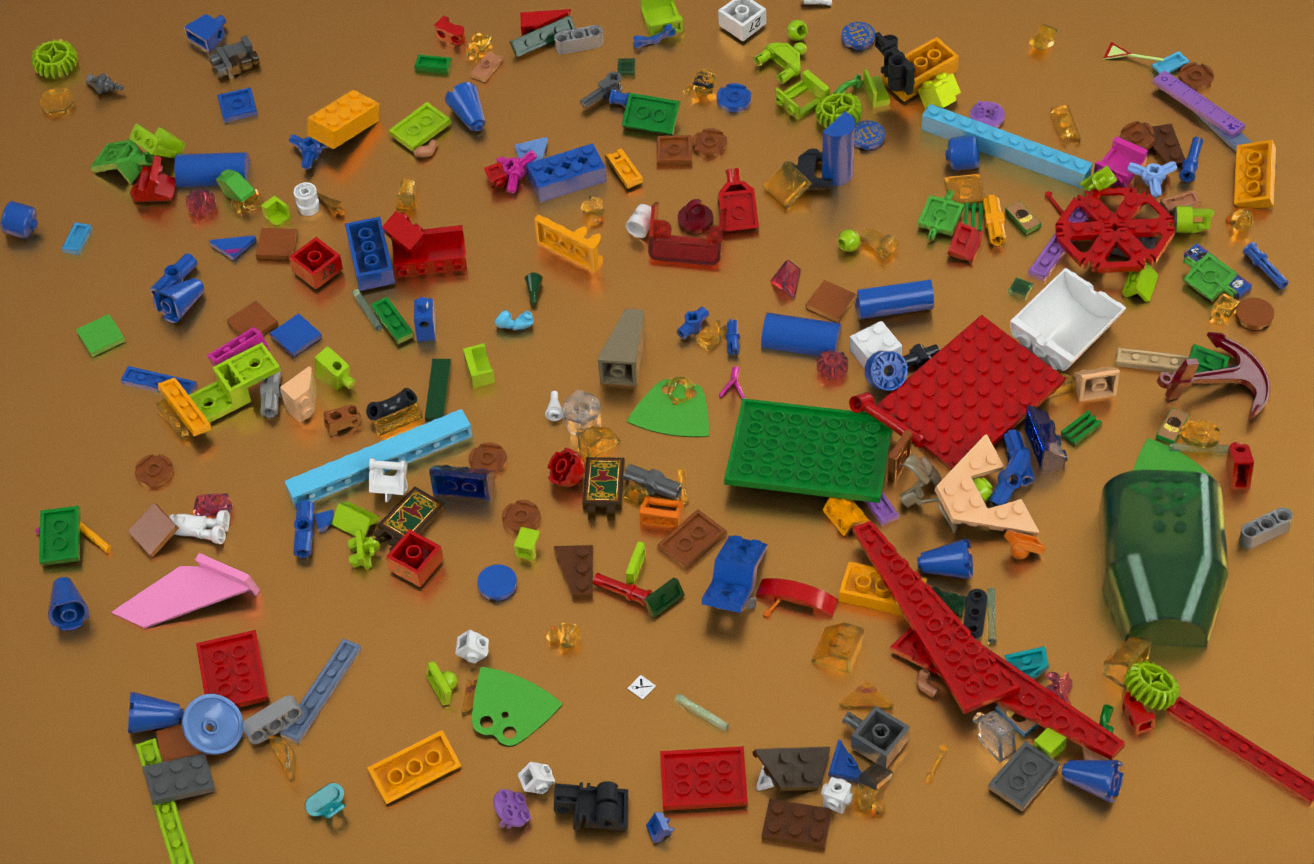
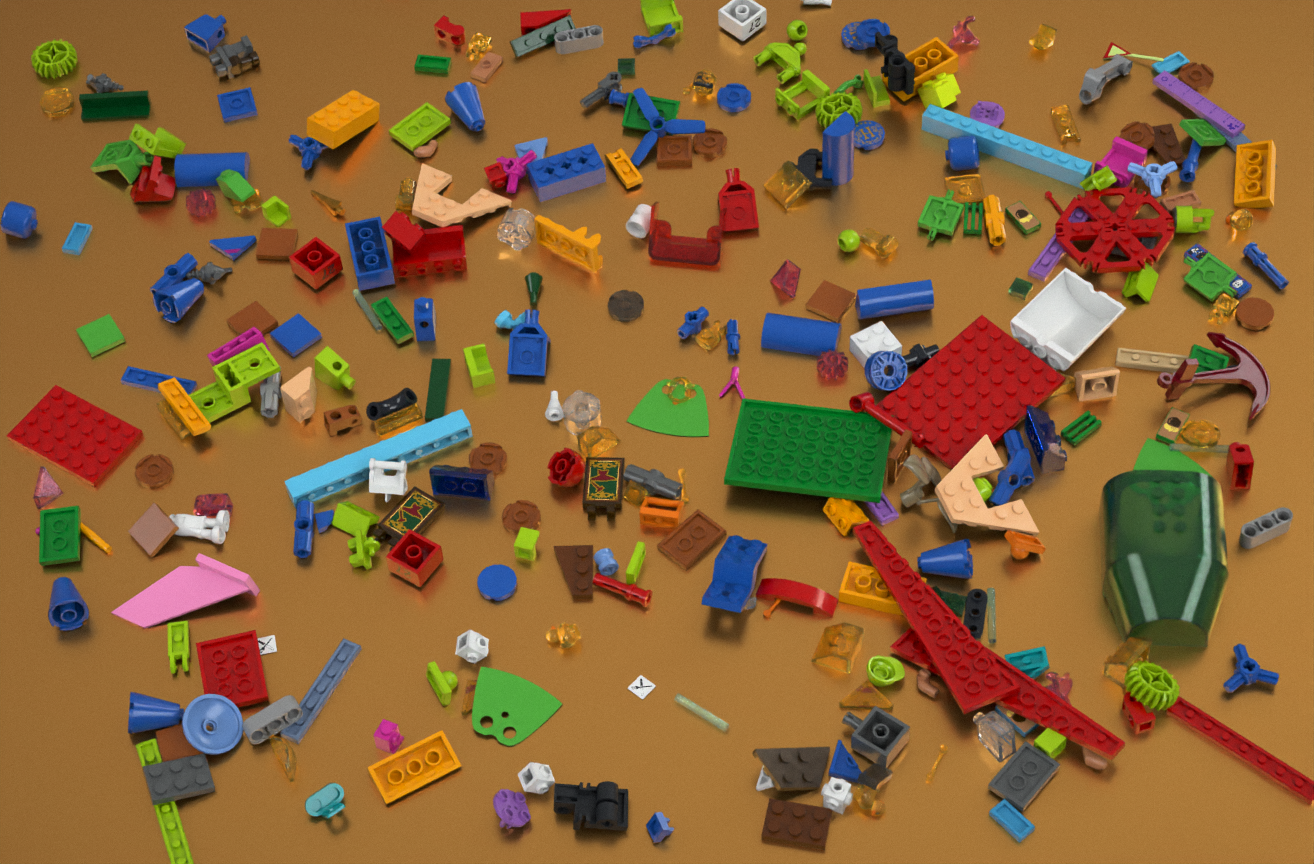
(46, 489): none -> clear pink slope
(75, 435): none -> red plate
(115, 105): none -> dark green panel
(178, 644): none -> lime hinge
(209, 273): none -> dark grey piece
(267, 644): none -> white sticker
(306, 199): white wheel -> none
(388, 737): none -> dark pink brick
(443, 211): none -> light nougat wing
(517, 228): none -> clear brick
(528, 347): none -> blue plate
(594, 207): clear yellow animal -> none
(606, 563): none -> medium blue wheel
(622, 353): dark tan slope -> none
(625, 305): none -> clear smoke tile
(664, 597): dark green plate -> none
(673, 126): none -> blue piece
(695, 217): dark red tile -> none
(703, 778): red plate -> none
(866, 31): none -> blue tile
(884, 670): none -> lime hat
(963, 34): none -> clear pink piece
(965, 242): red plate -> none
(1012, 820): none -> dark azure tile
(1095, 776): blue cone -> none
(1096, 78): none -> light grey piece
(1105, 717): green arm -> none
(1202, 132): none -> bright green tile
(1248, 671): none -> blue bush

